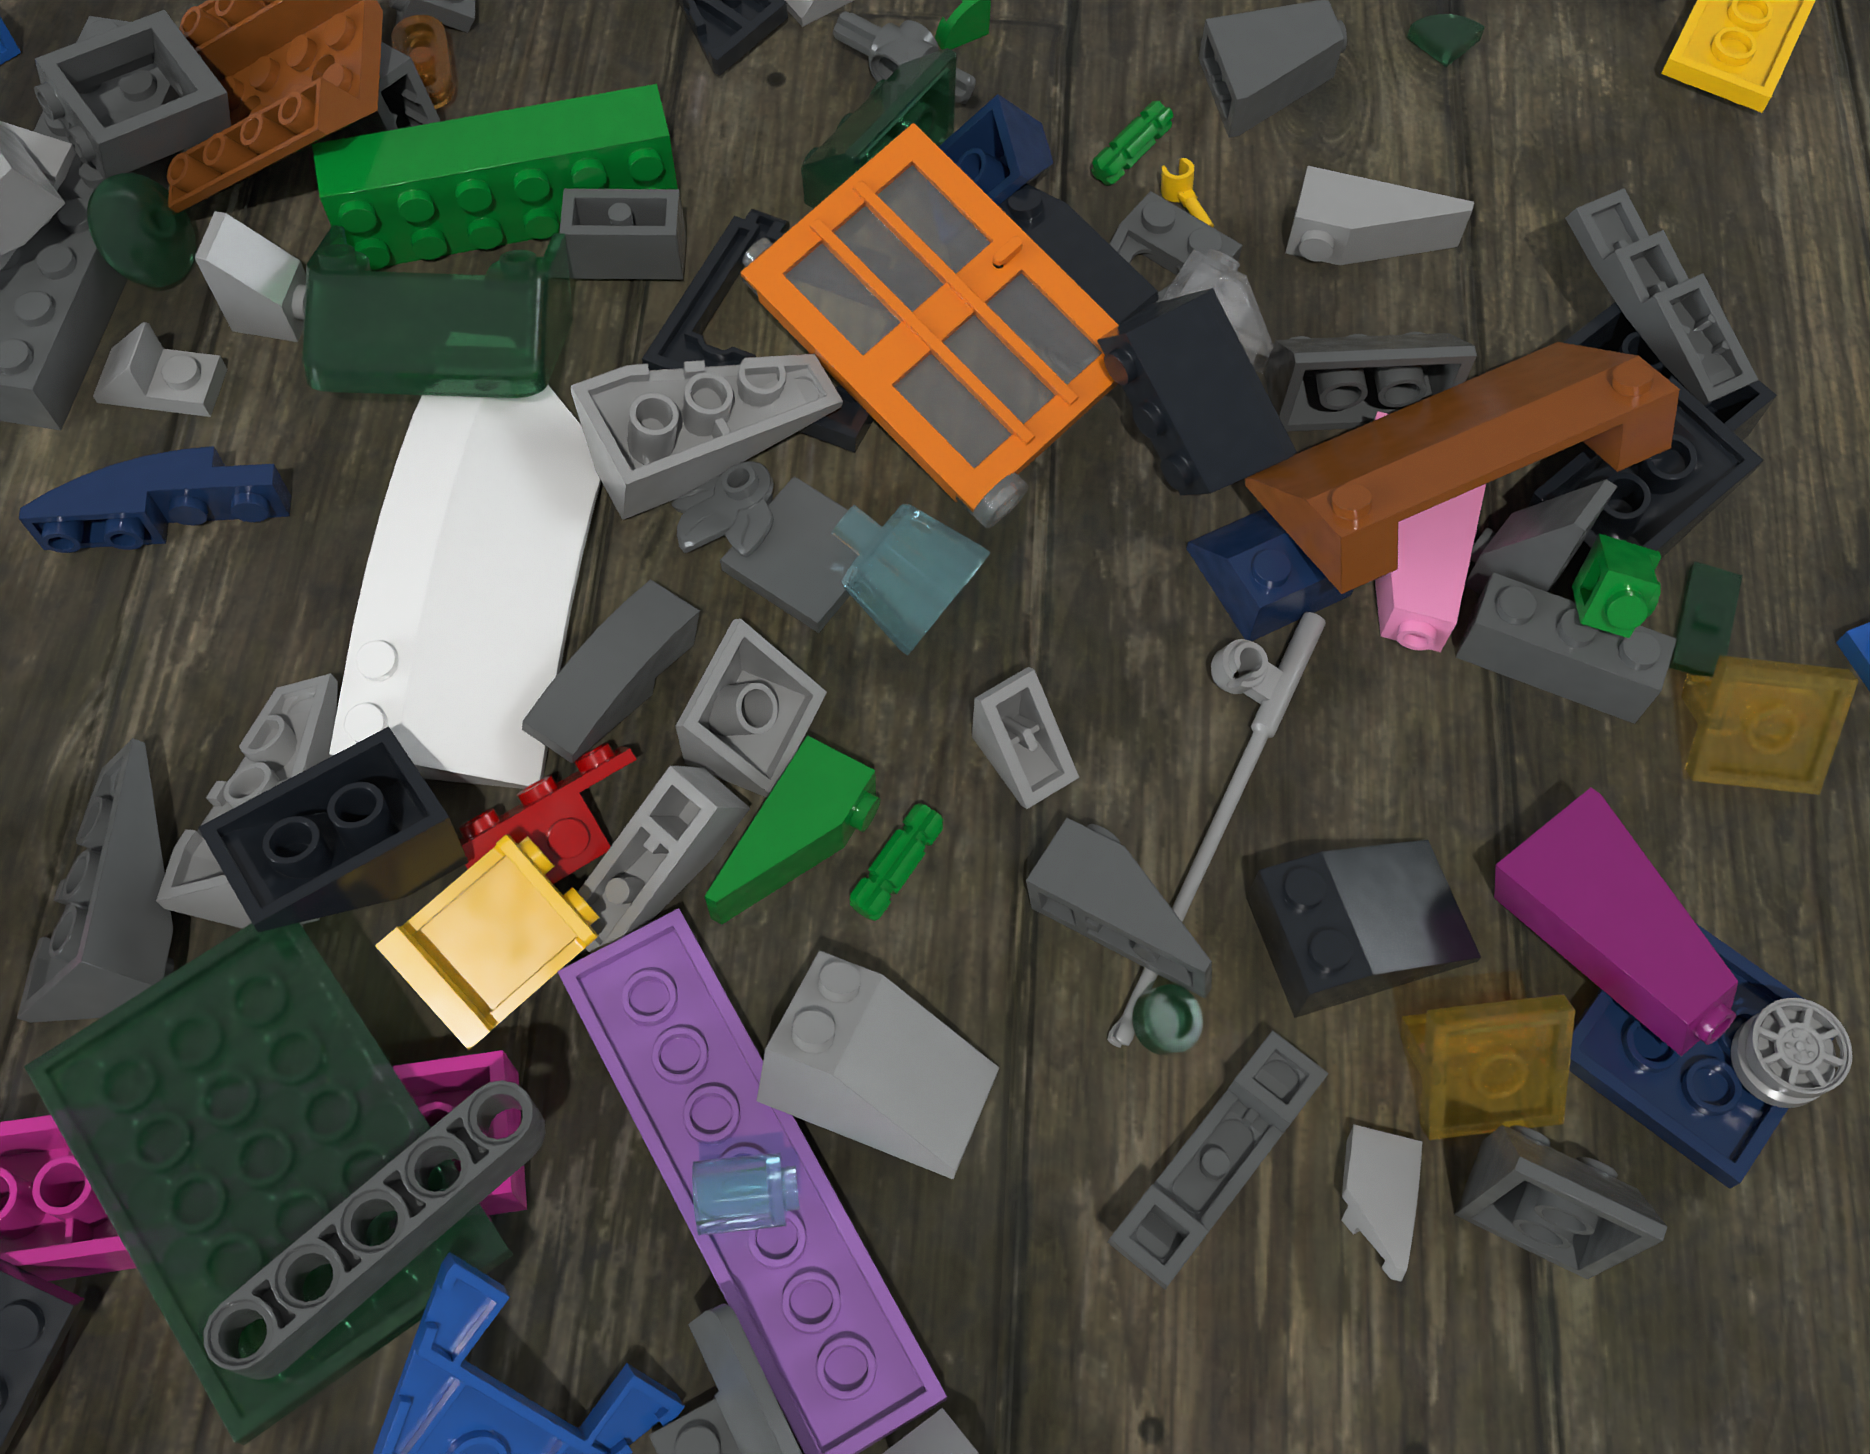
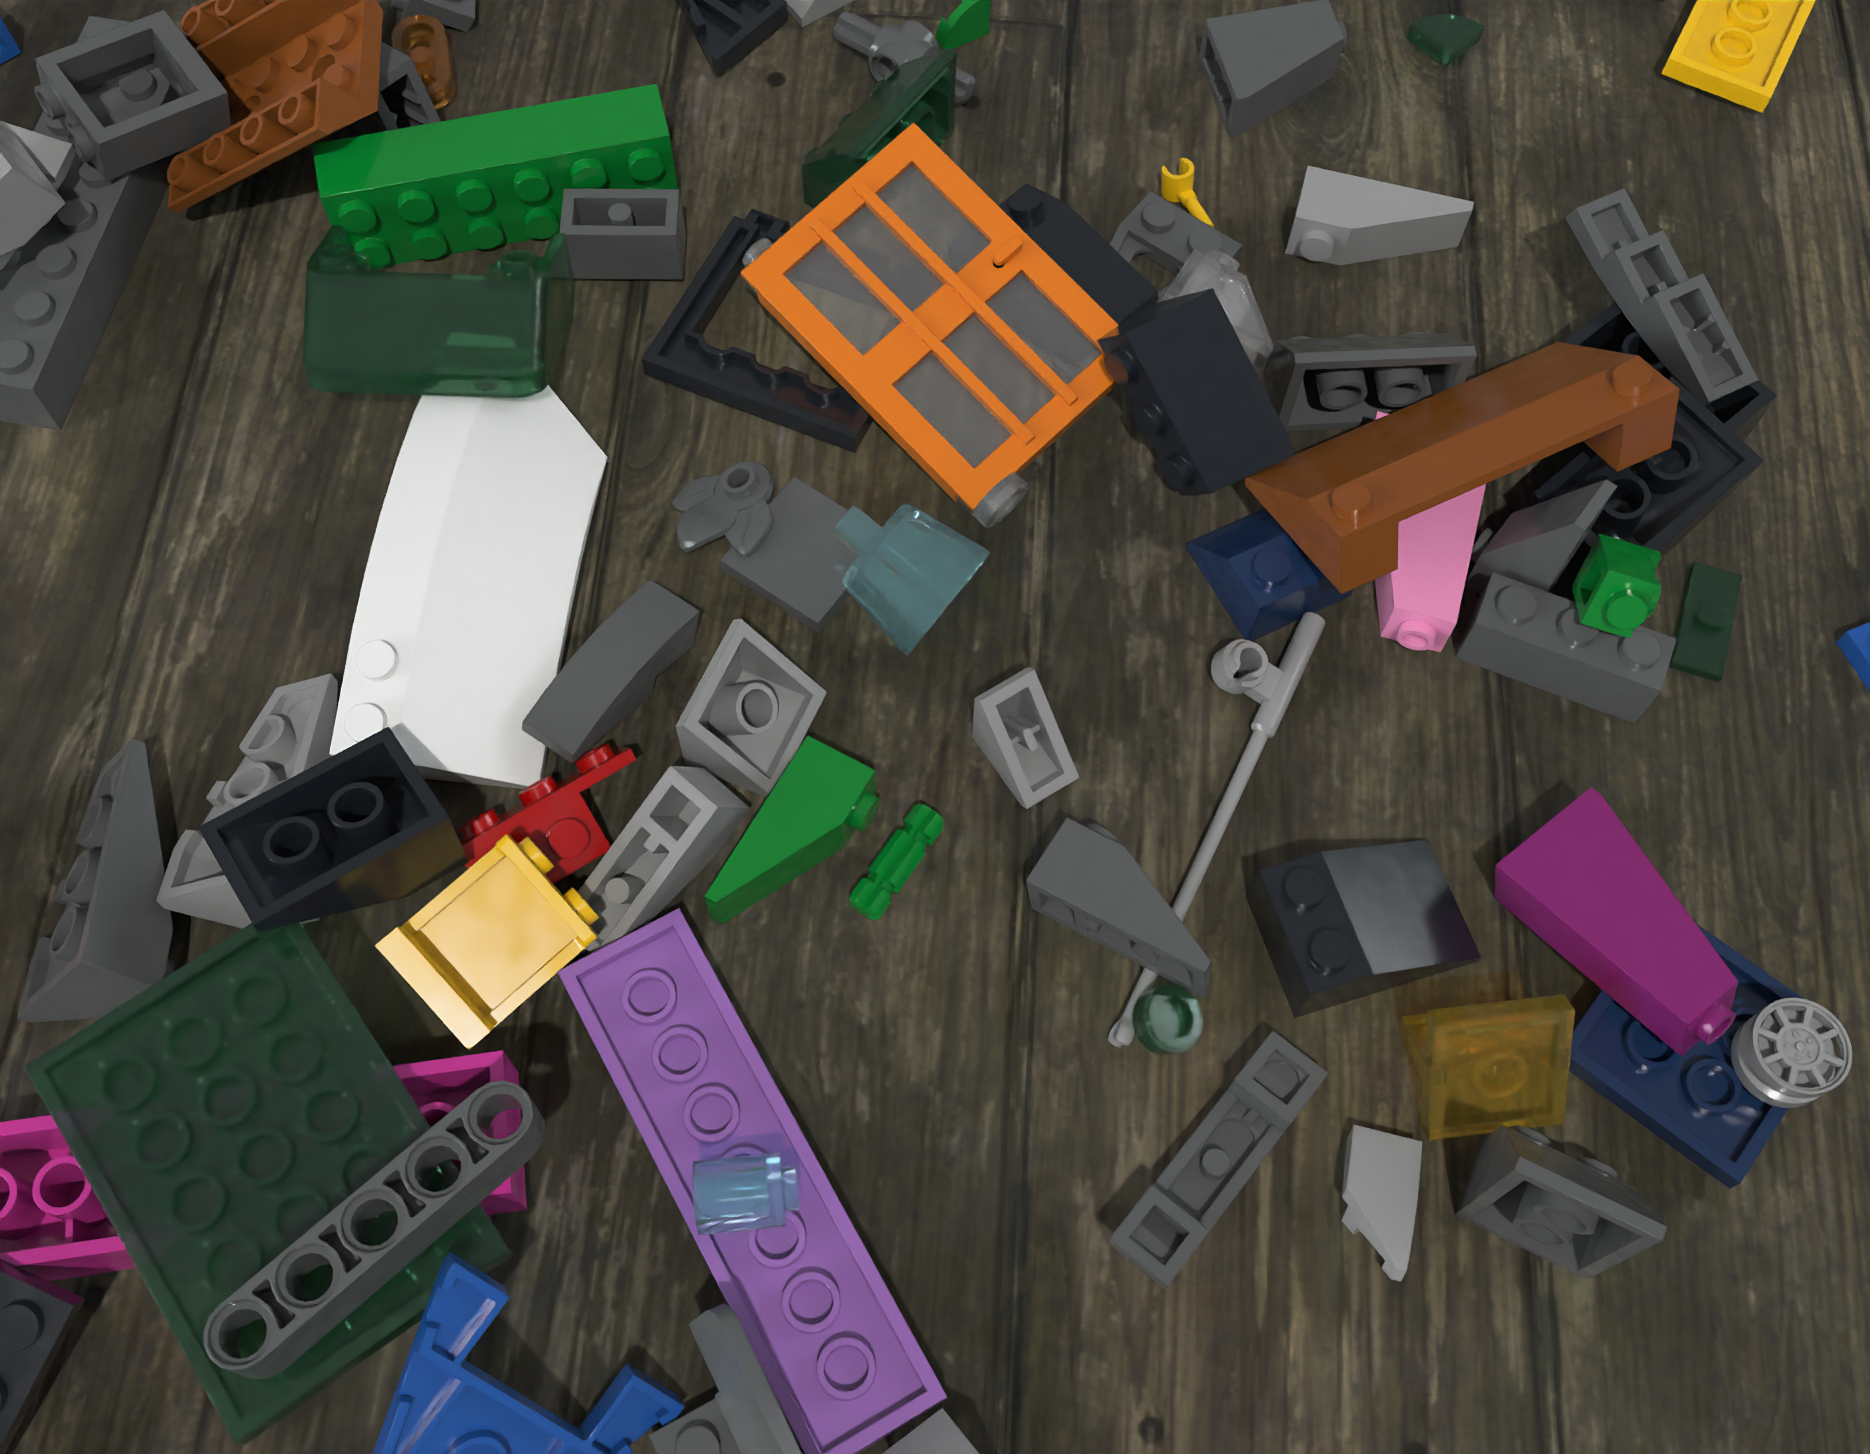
(139, 497): dark blue slope -> none
(140, 231): clear green dish -> none
(158, 378): light grey slope -> none
(252, 280): light grey slope -> none
(681, 427): light grey wedge -> none
(875, 1067): light grey slope -> none
(1000, 148): dark blue slope -> none
(1132, 143): green axle -> none
(1767, 723): clear yellow bracket -> none

